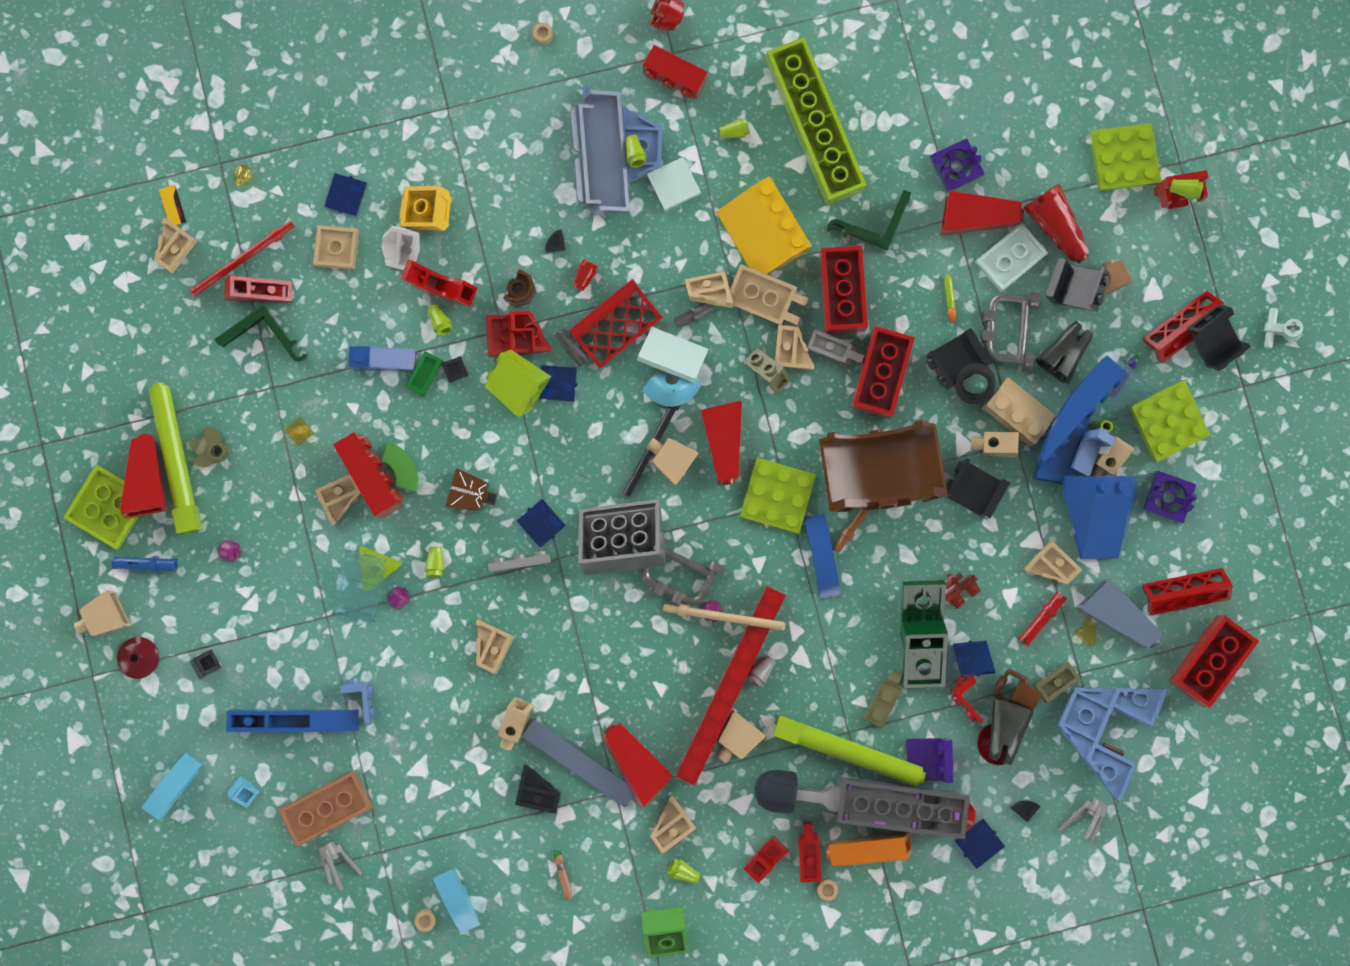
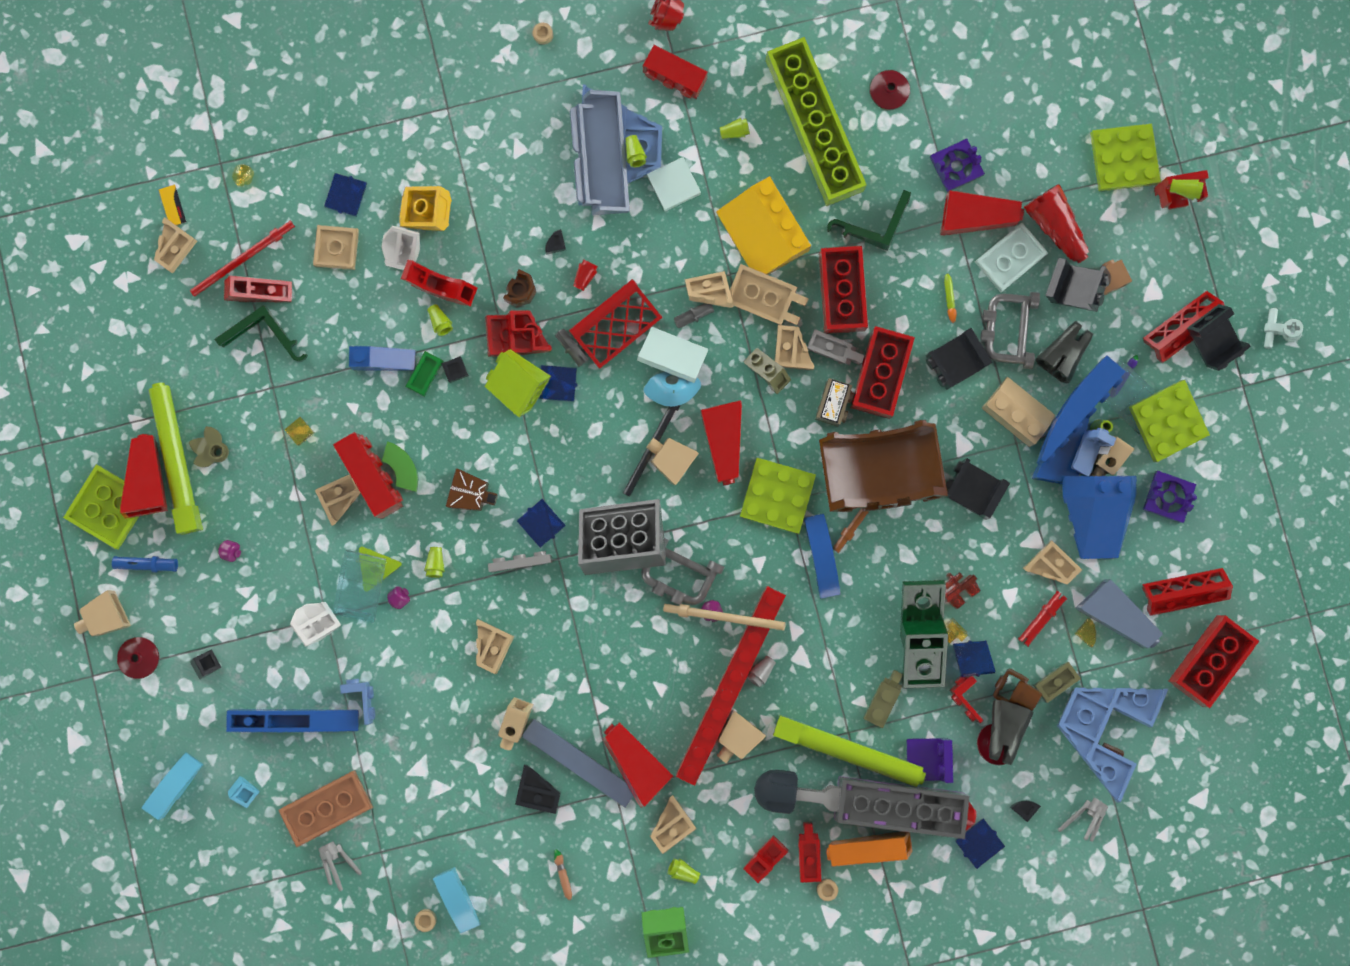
(314, 622): none -> white slope
(834, 402): none -> brick
(887, 98): none -> dark red dish
(955, 631): none -> clear yellow tile
(972, 398): black tyre -> none
(1006, 444): tan torso -> none

